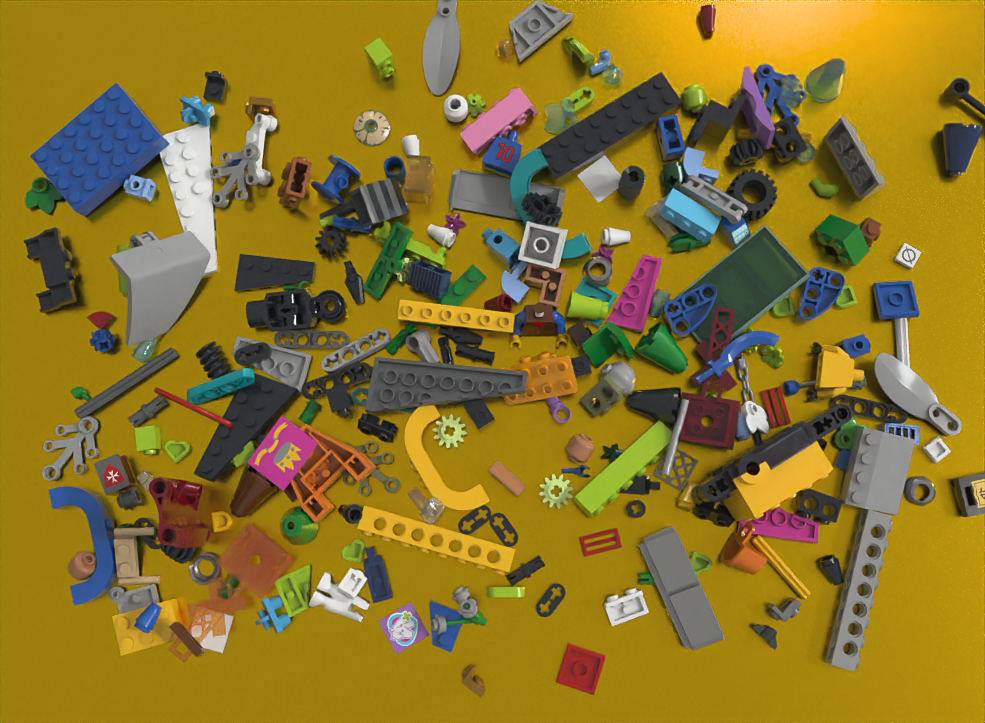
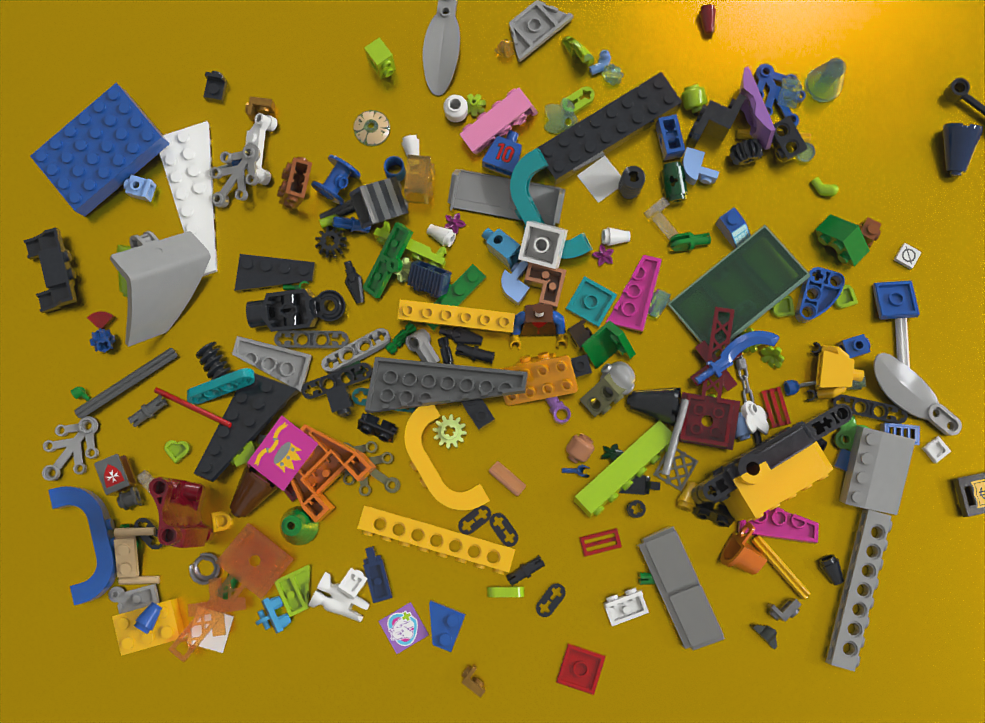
(43, 198): green plate -> none
(82, 565): nougat head -> none
(144, 350): clear light blue cone -> none
(148, 439): lime brick -> none
(179, 555): black gear -> none
(191, 643): reddish brown tile -> none
(193, 111): dark azure hips -> none
(252, 349): black beam -> none
(309, 411): green pin -> none
(351, 513): black cone -> none
(354, 551): lime tile -> none
(430, 510): clear piece -> none
(467, 608): light grey plant -> none
(500, 303): dark red cone -> none
(541, 209): black gear -> none
(550, 486): yellowish green gear -> none
(586, 307): lime plant -> none
(594, 280): flat silver piece -> none
(662, 349): green cone -> none
(689, 215): medium azure brick -> none
(690, 316): blue beam -> none
(700, 562): lime tile -> none
(714, 198): light grey plate -> none
(761, 185): black tyre -> none
(818, 501): black brick -> none
(854, 159): light grey slope -> none
(909, 490): flat silver piece -> none

